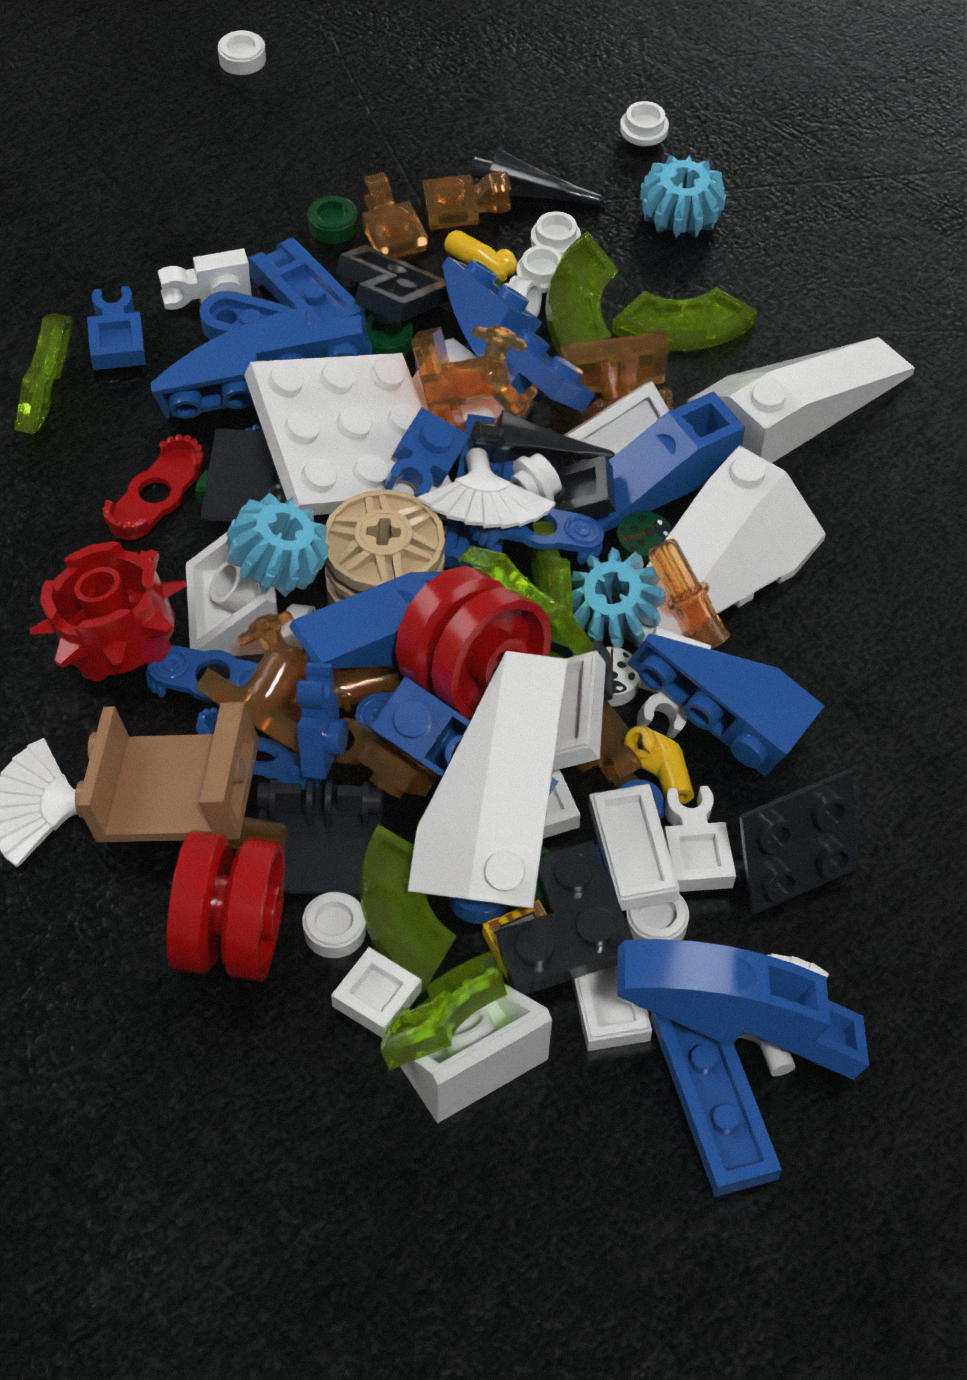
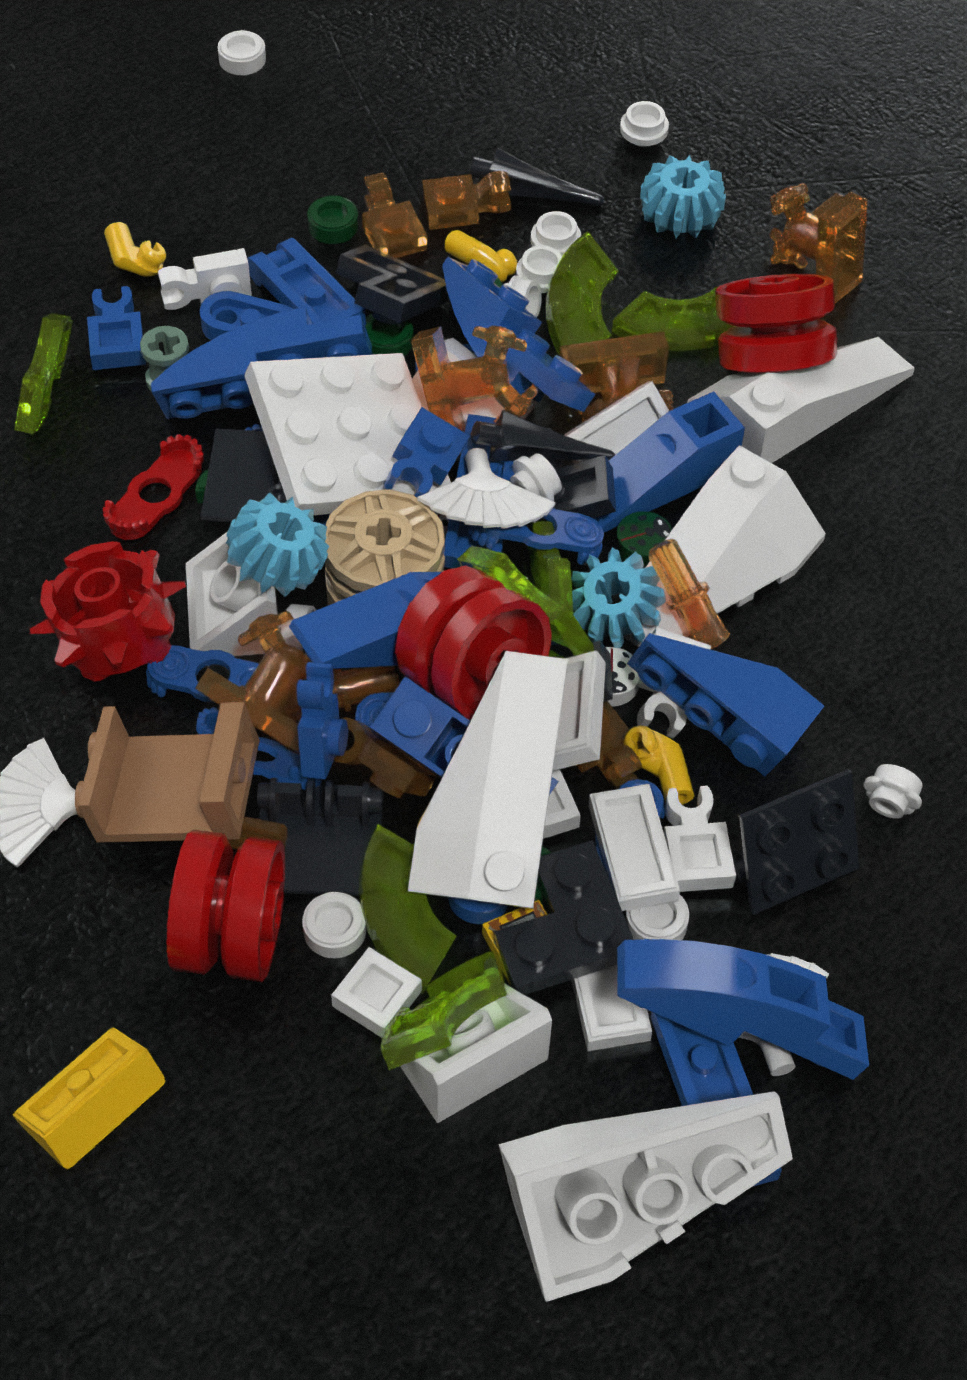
(90, 1097): none -> yellow slope
(128, 257): none -> yellow arm
(175, 348): none -> sand green bush
(622, 1183): none -> white wedge
(776, 322): none -> red wheel
(828, 235): none -> clear orange piece
(893, 791): none -> white plate

